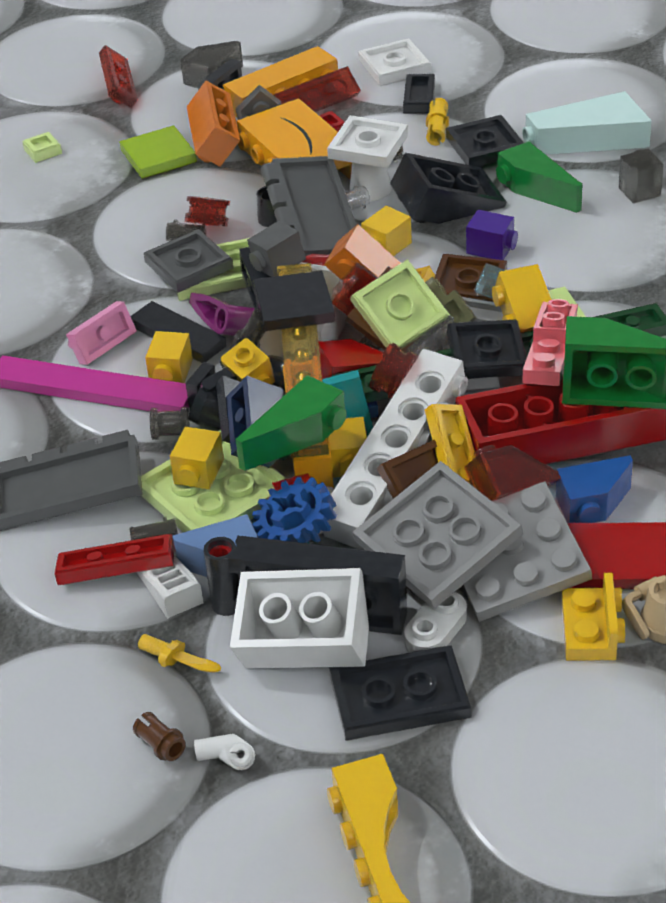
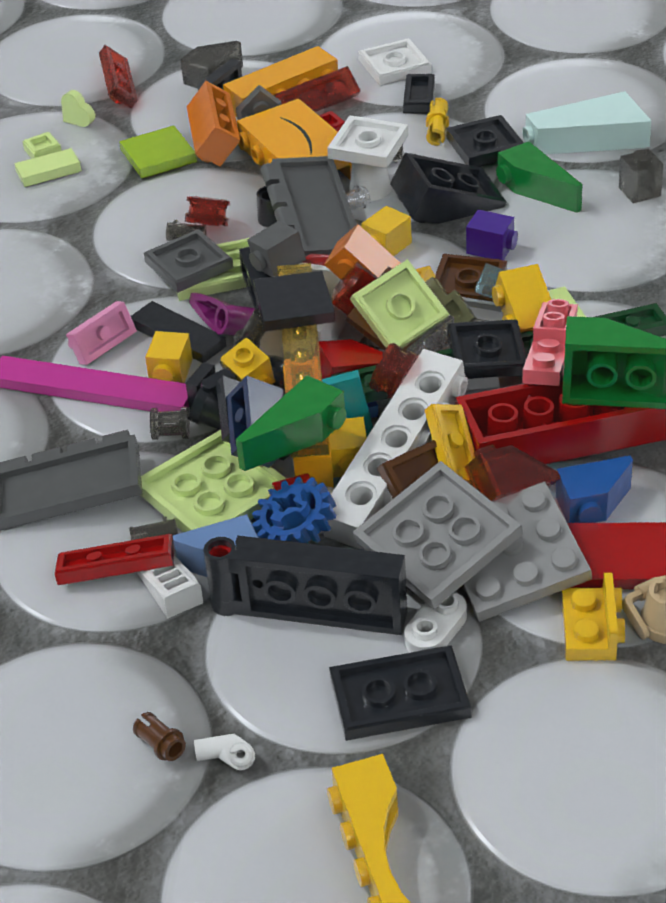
(48, 167): none -> yellowish green tile
(76, 110): none -> yellowish green tile
(172, 652): yellow piece -> none
(197, 457): yellow brick -> none
(301, 619): white slope -> none

